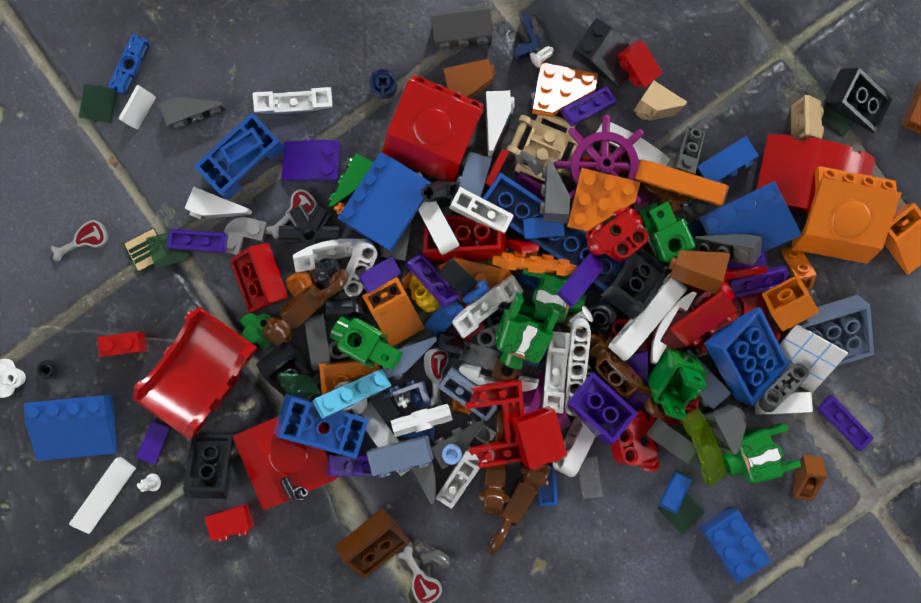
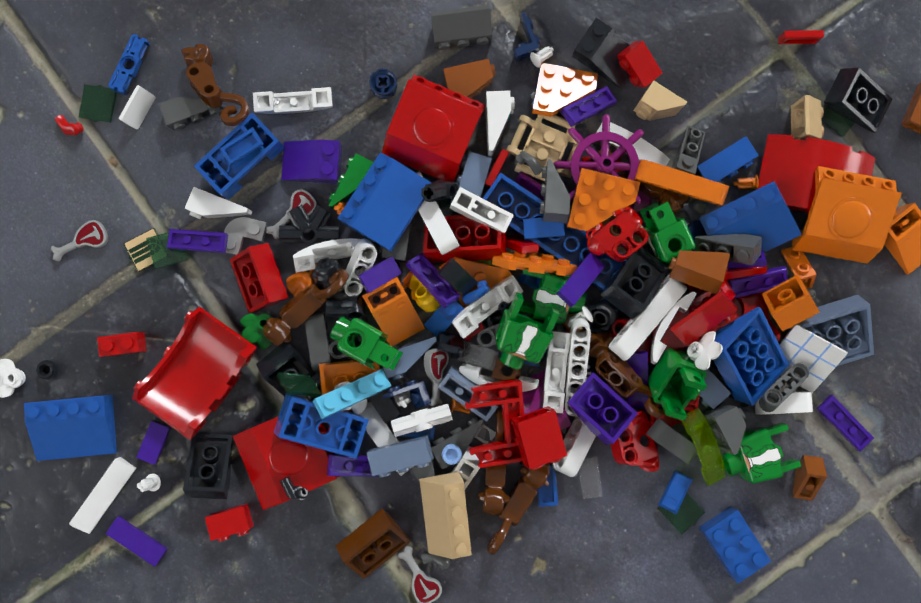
(68, 128): none -> red arm
(136, 541): none -> dark purple tile
(205, 85): none -> reddish brown animal
(445, 515): none -> tan slope
(704, 350): none -> white plate
(747, 183): none -> orange piece
(801, 37): none -> red tile

